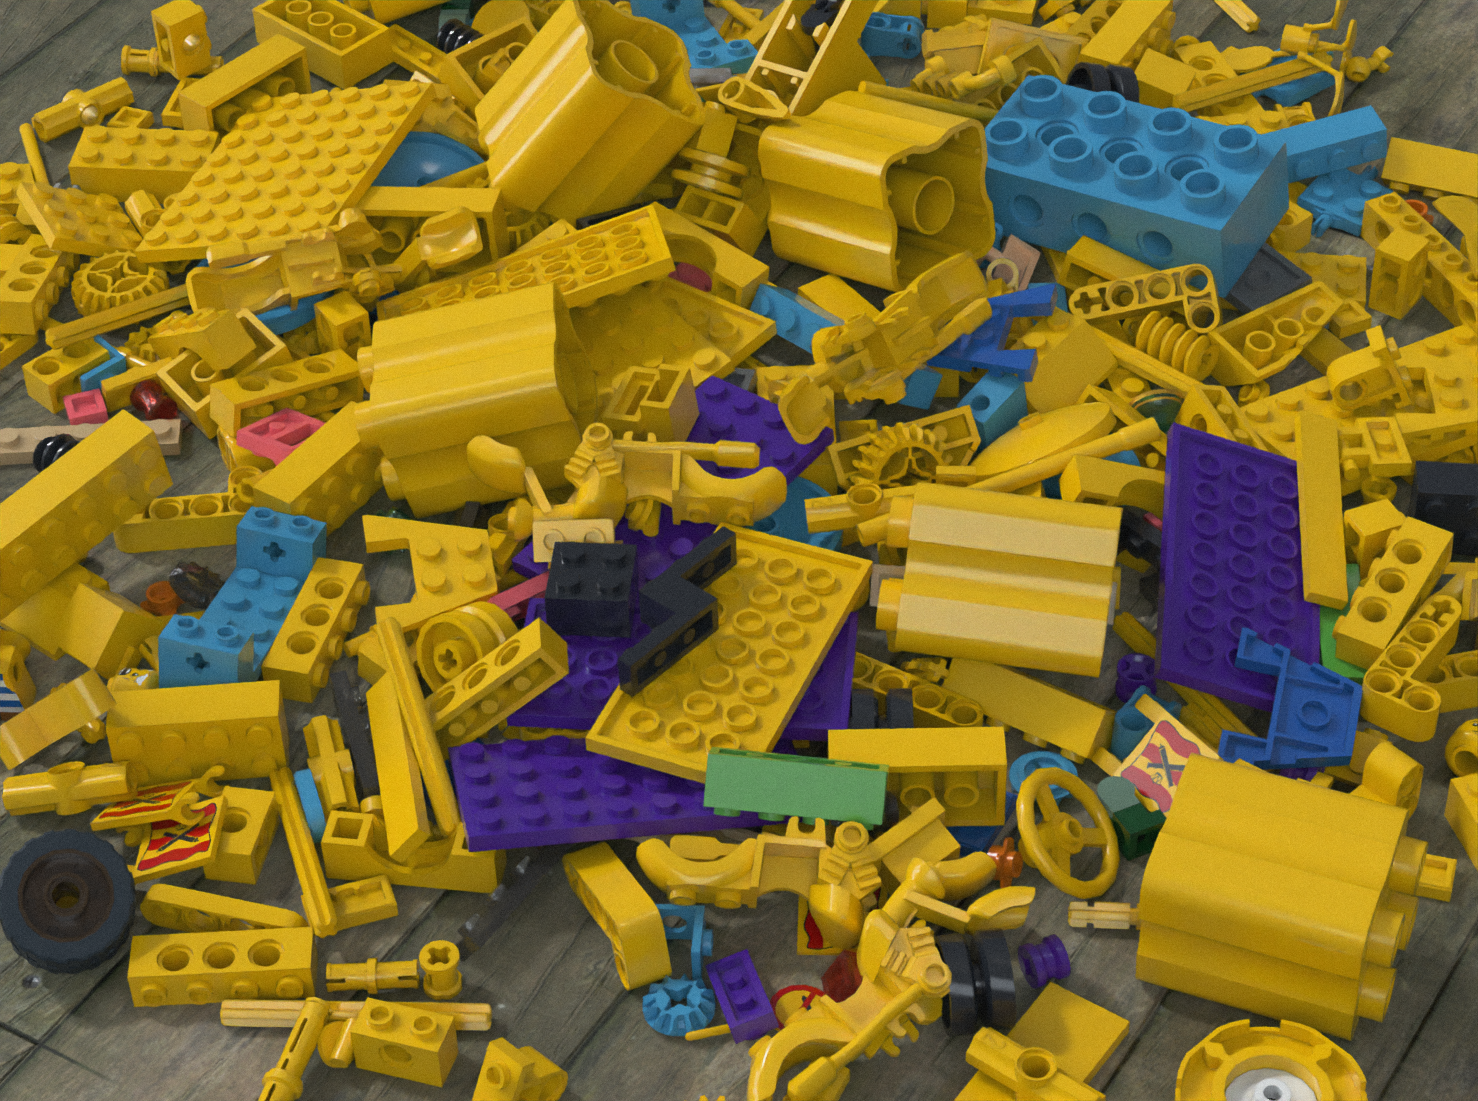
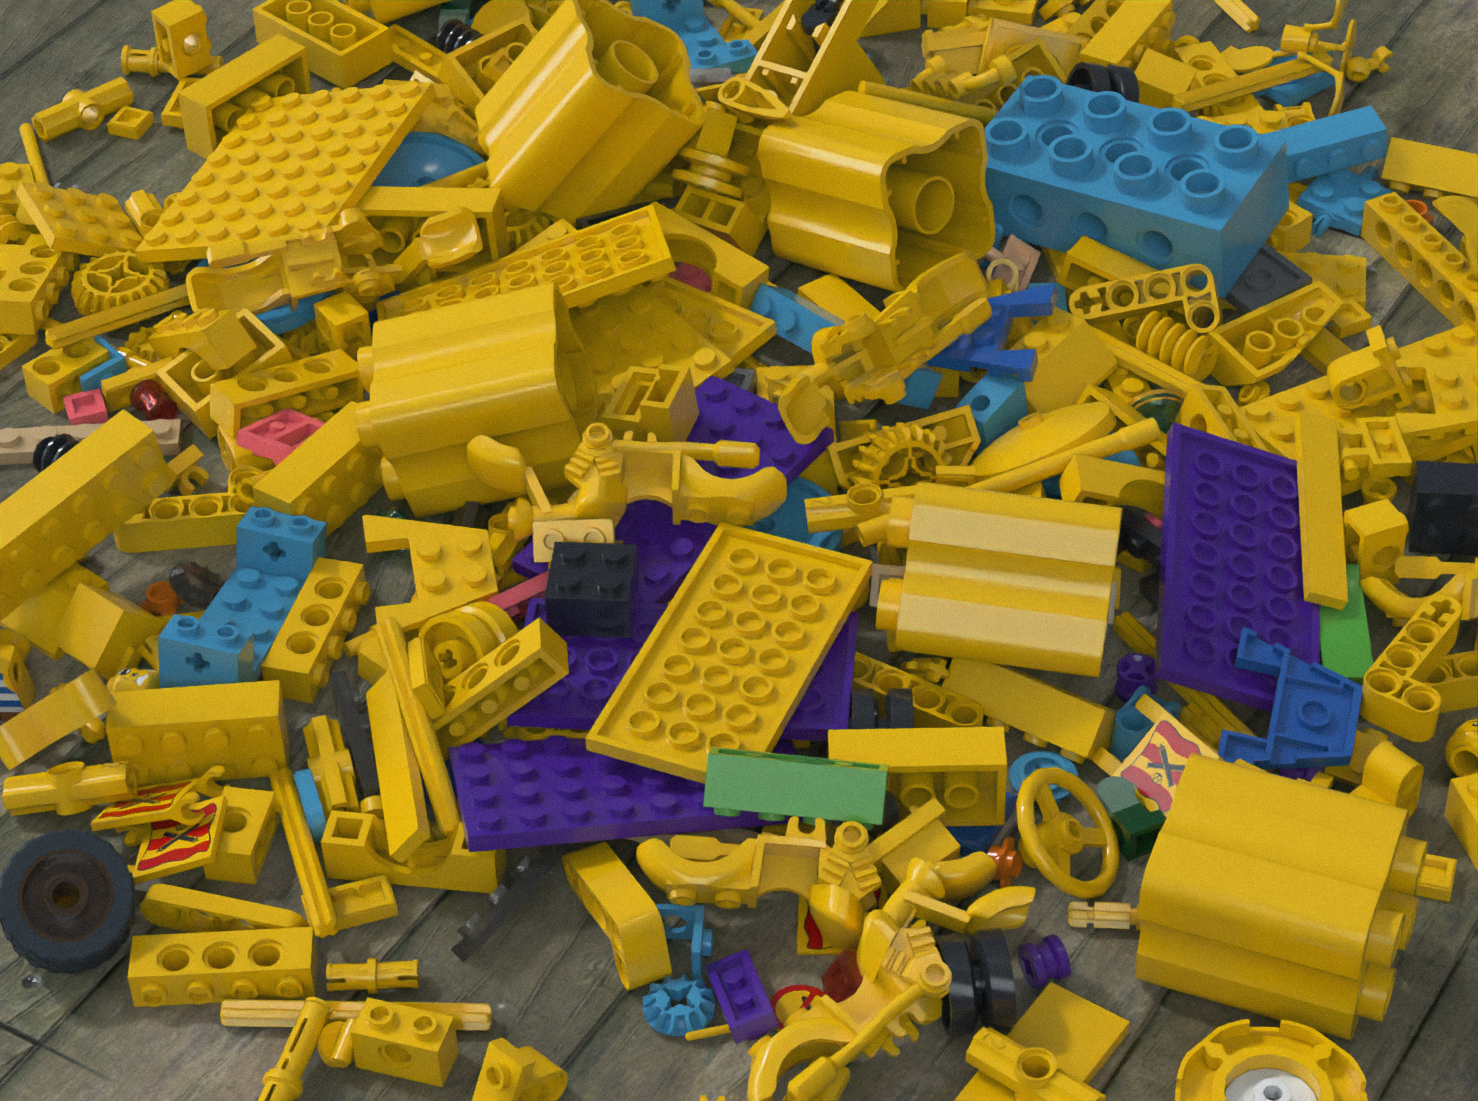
(138, 159): yellow brick -> none
(186, 467): none -> yellow tile
(426, 677): none -> yellow tile
(440, 964): yellow bush -> none
(644, 516): yellow plate -> none
(677, 611): black bracket -> none
(889, 35): dark azure piece -> none
(1394, 591): yellow brick -> none
(1398, 273): yellow brick -> none

